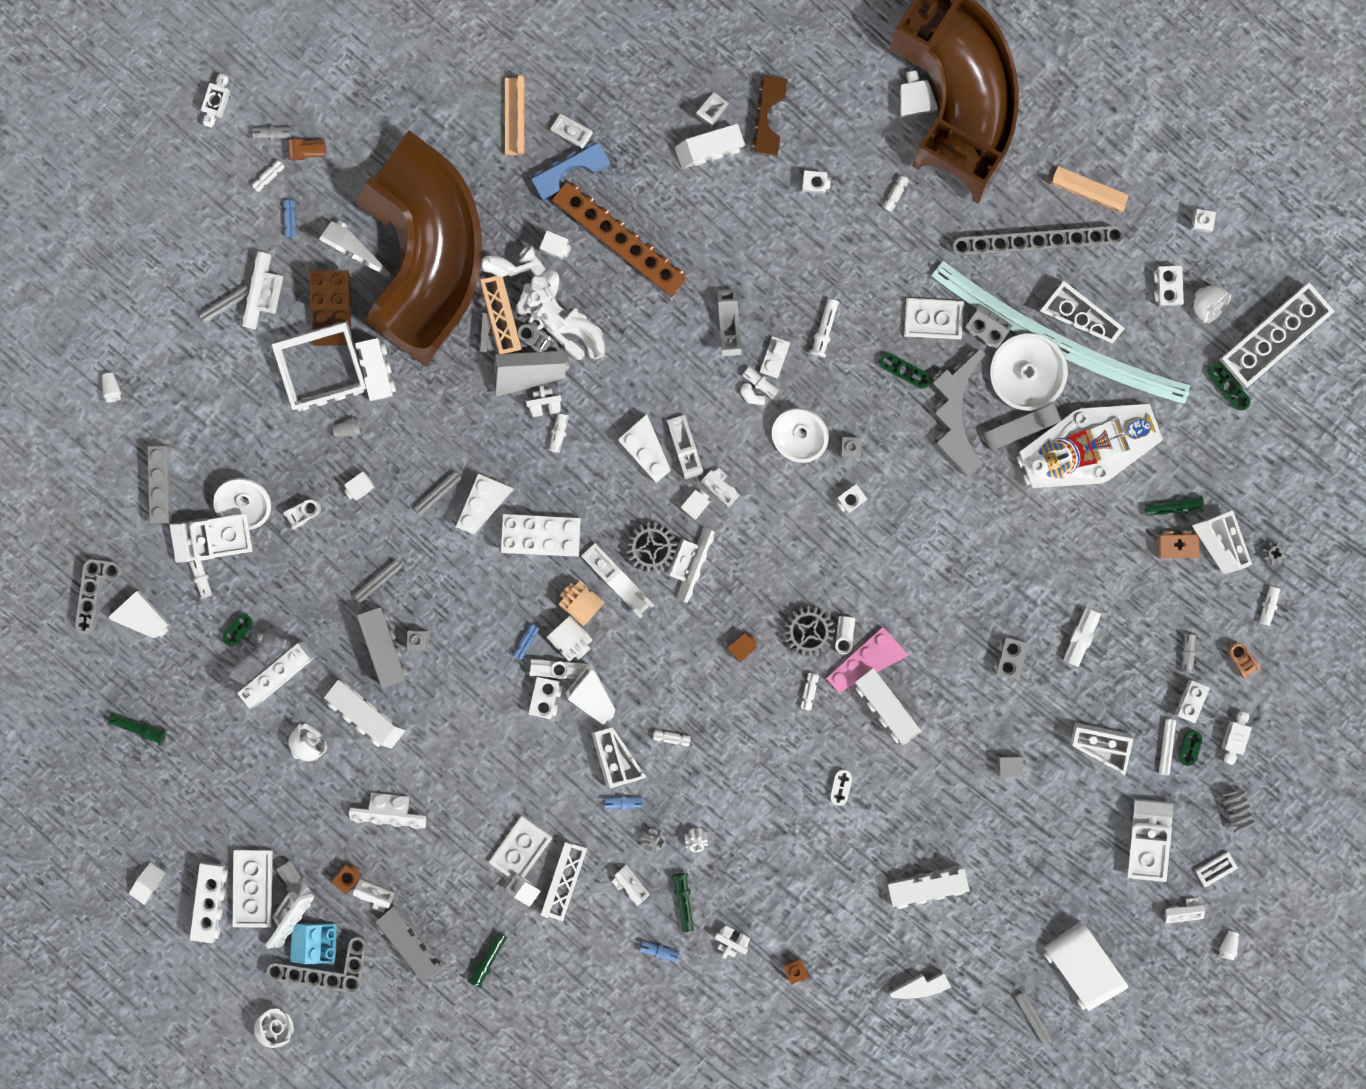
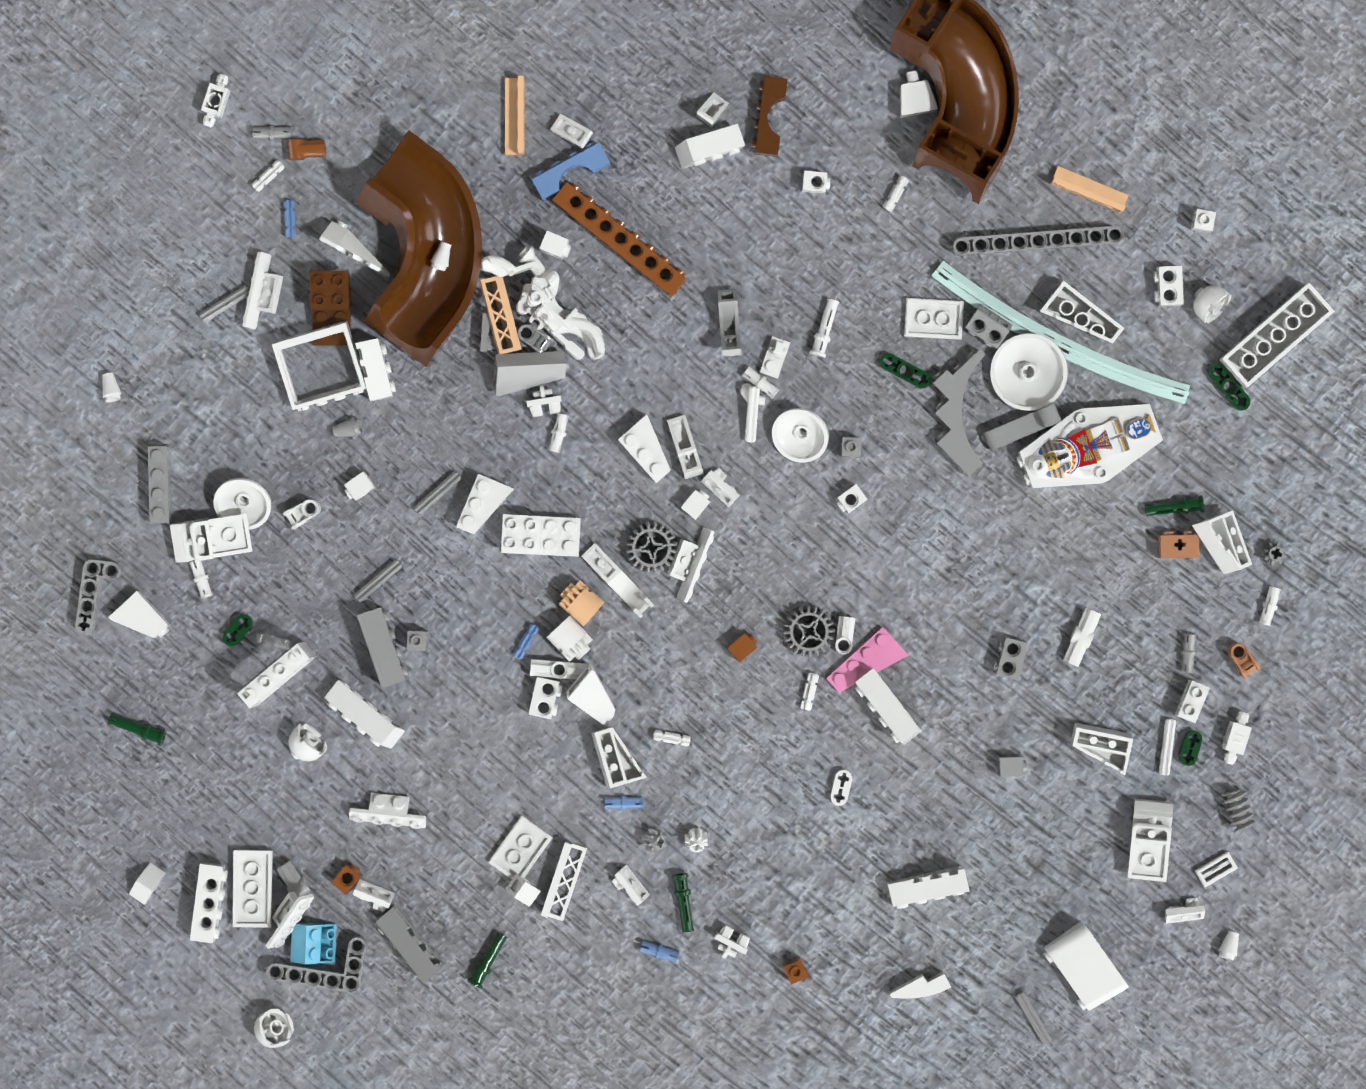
(441, 257): none -> white cone
(752, 414): none -> white axle

